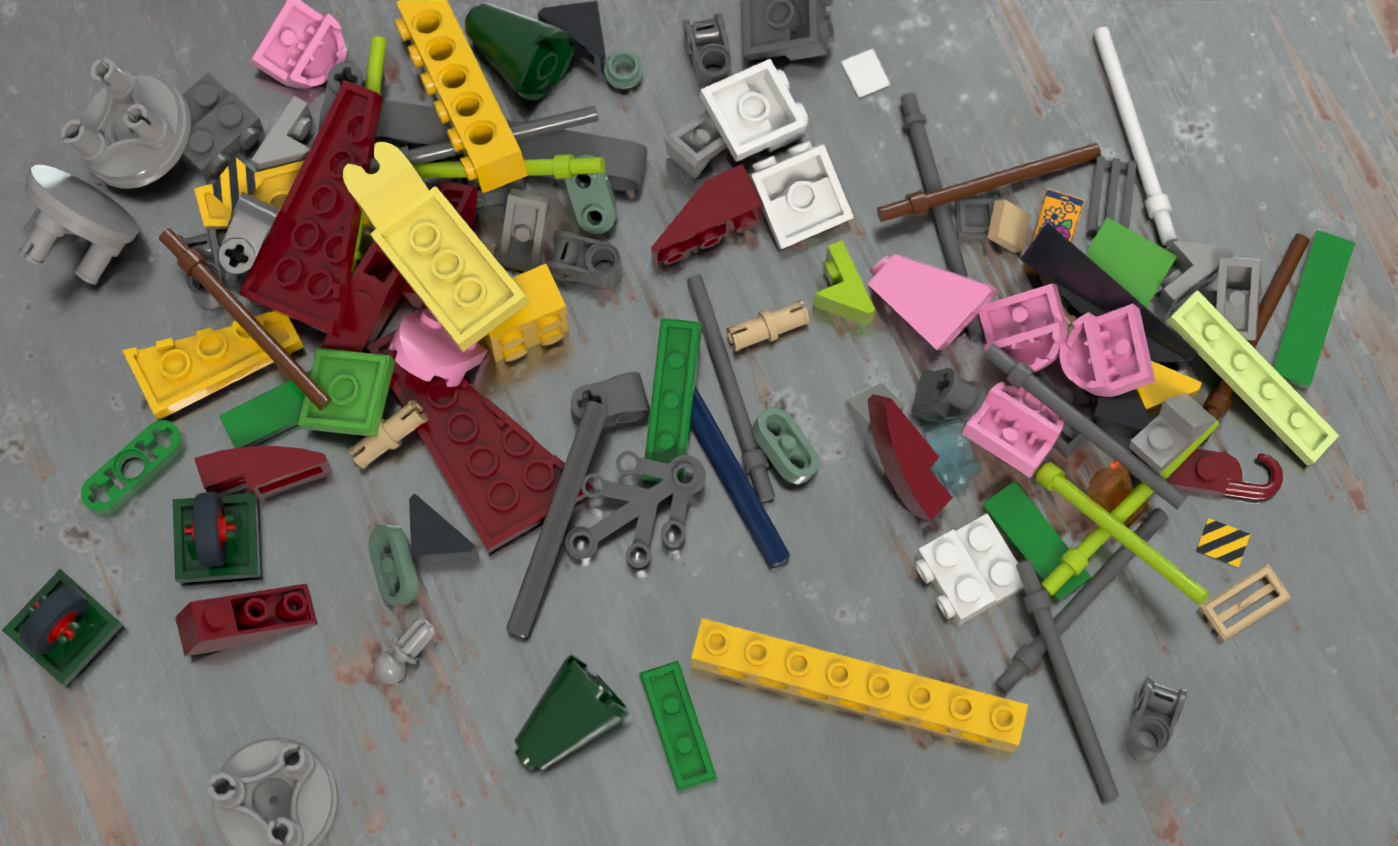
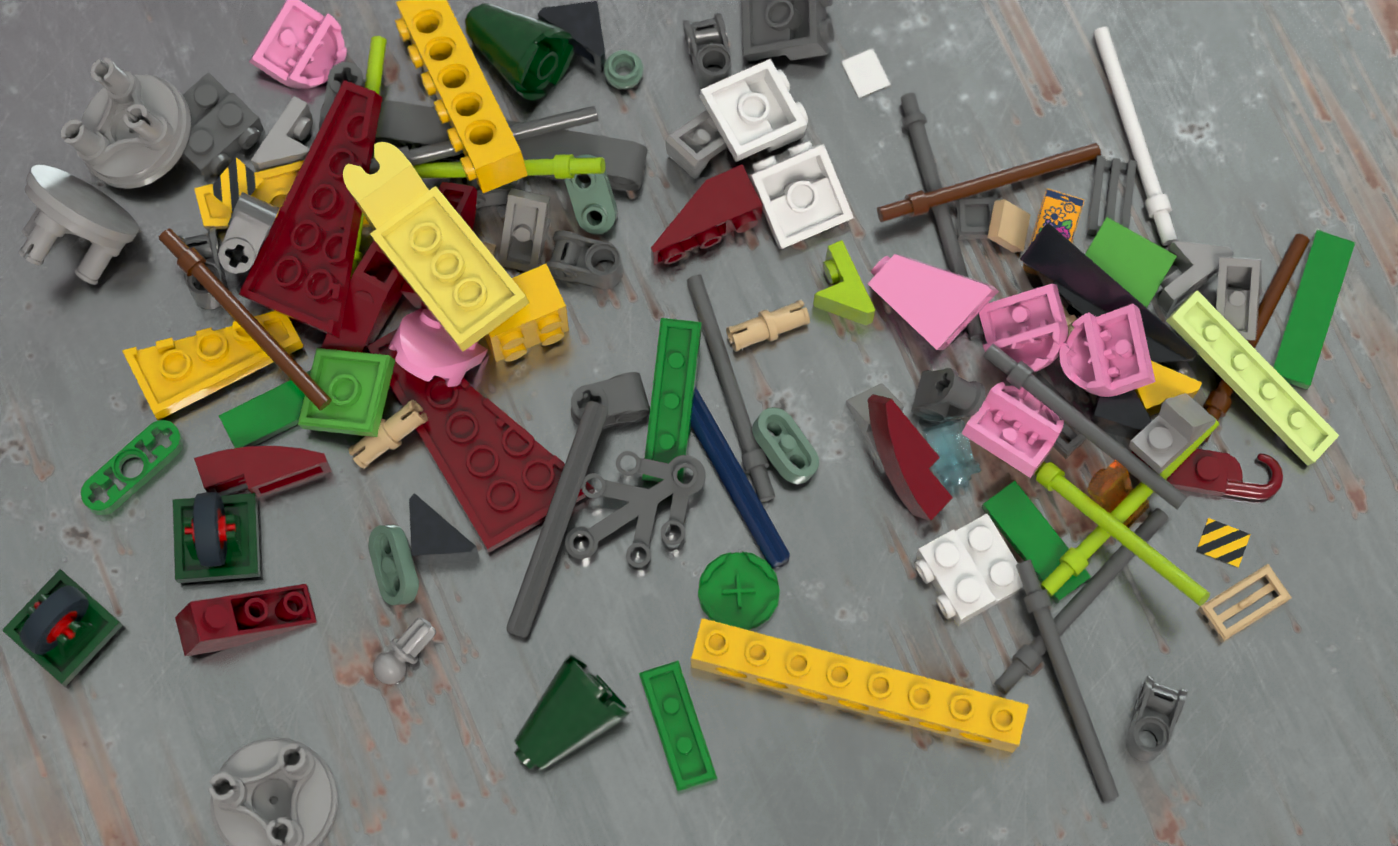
(739, 591): none -> green tile

